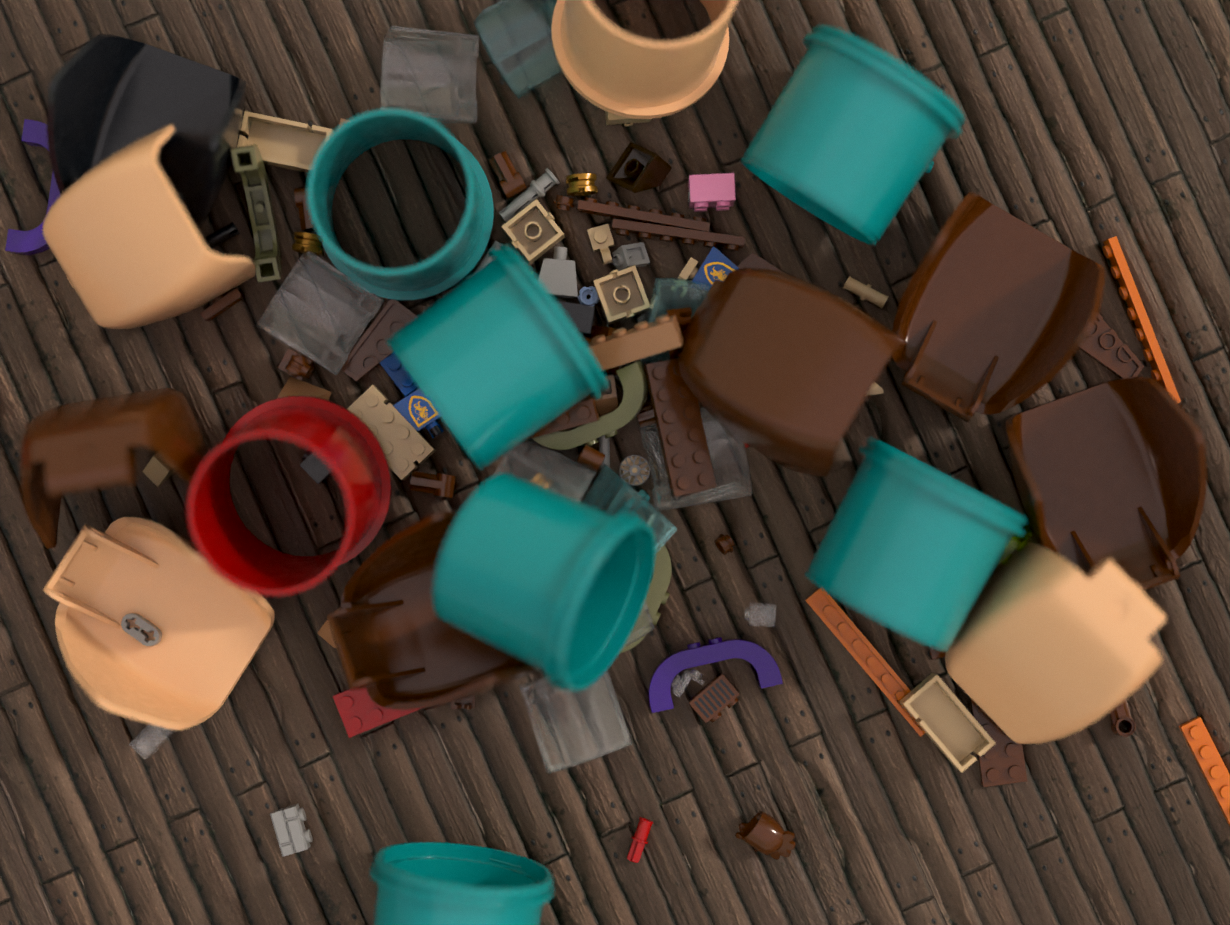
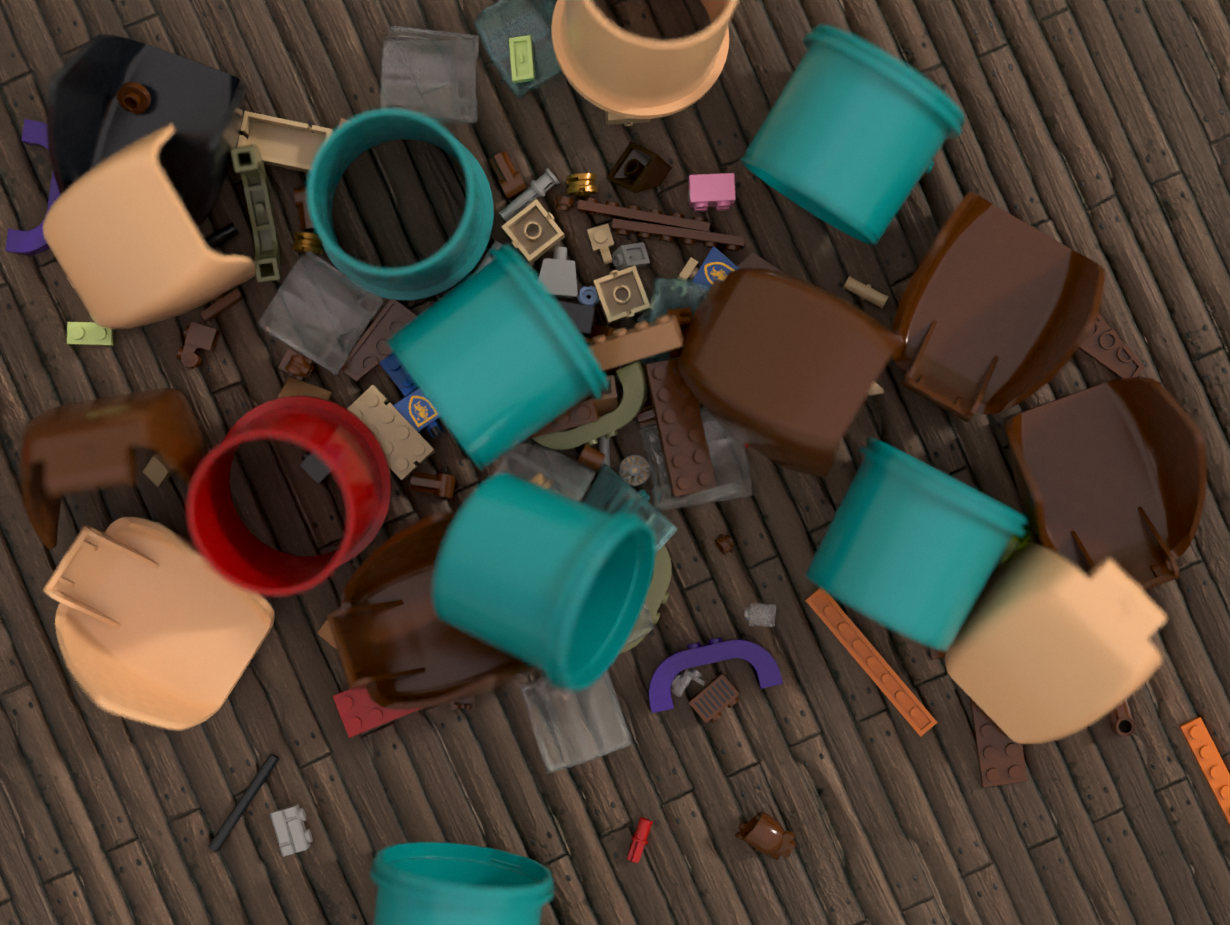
(88, 334): none -> yellowish green plate
(134, 97): none -> reddish brown plate
(137, 633): light grey beam -> none
(150, 740): clear brick -> none
(197, 338): none -> reddish brown brick
(244, 802): none -> black piece
(522, 59): none -> yellowish green plate
(947, 722): tan piece -> none
(1137, 312): orange plate -> none

